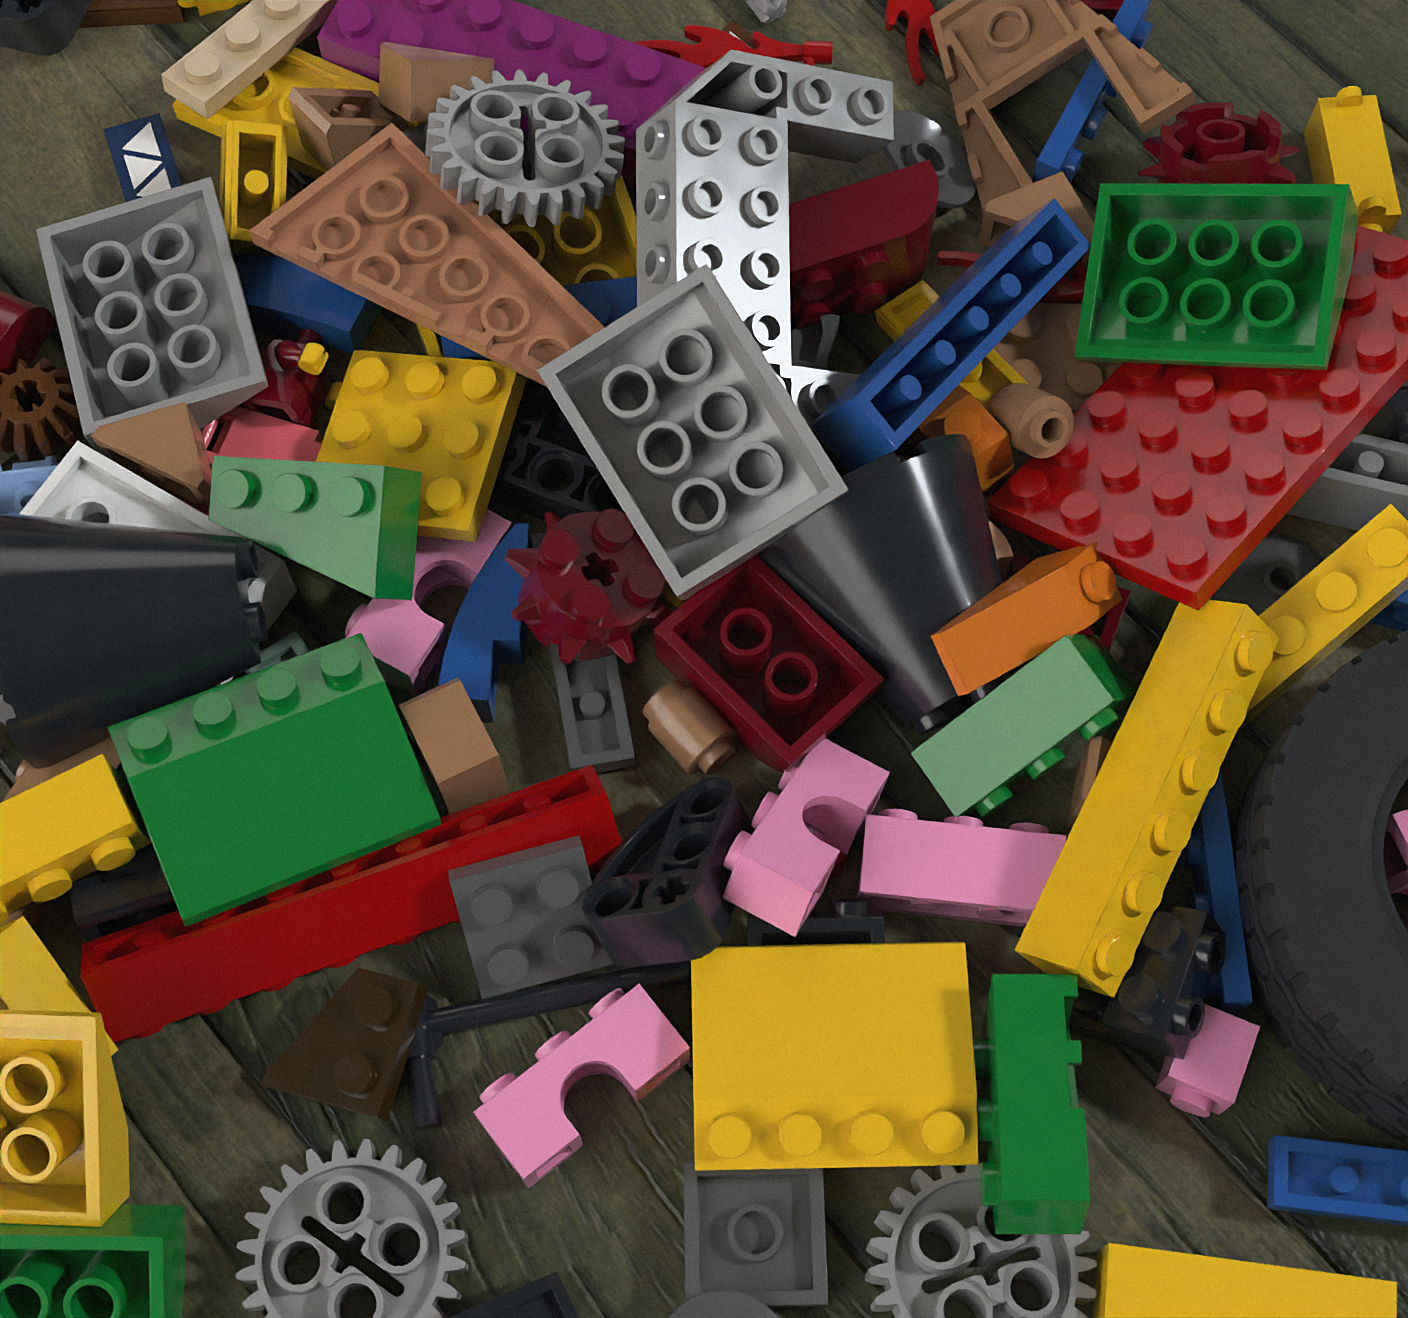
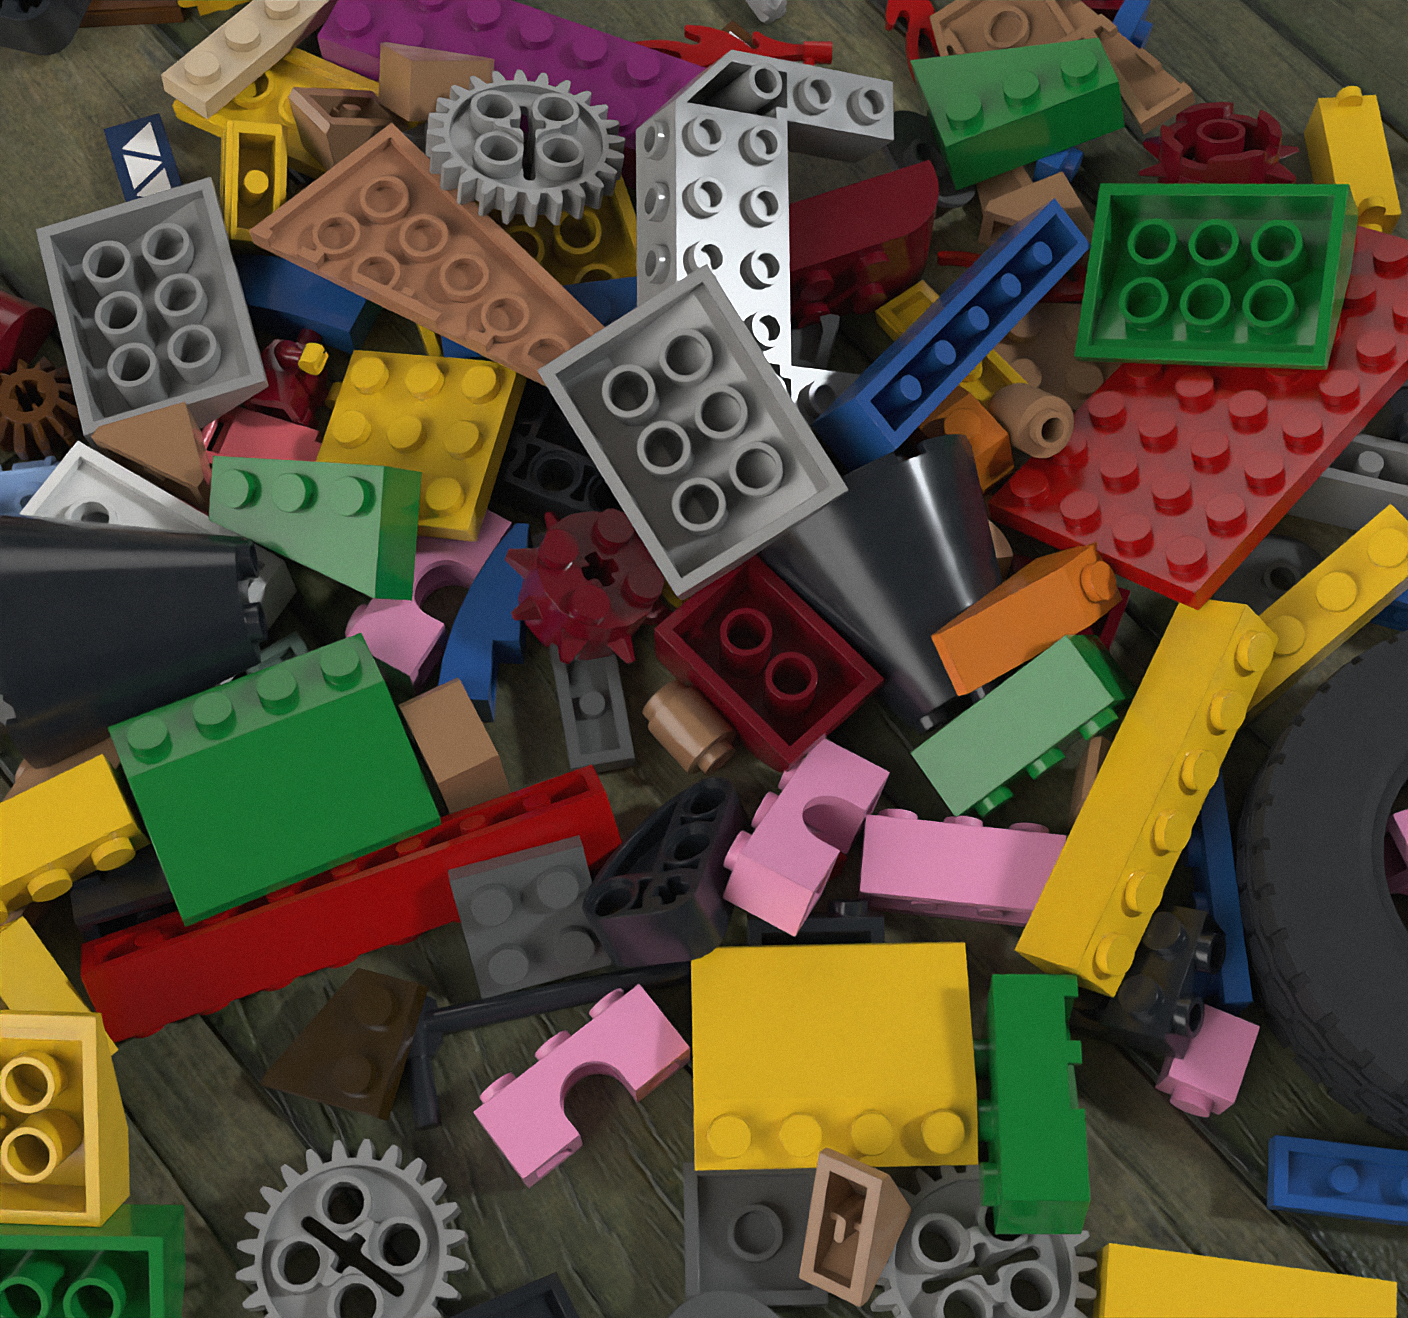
(851, 1226): none -> medium nougat slope
(1016, 104): none -> green wedge

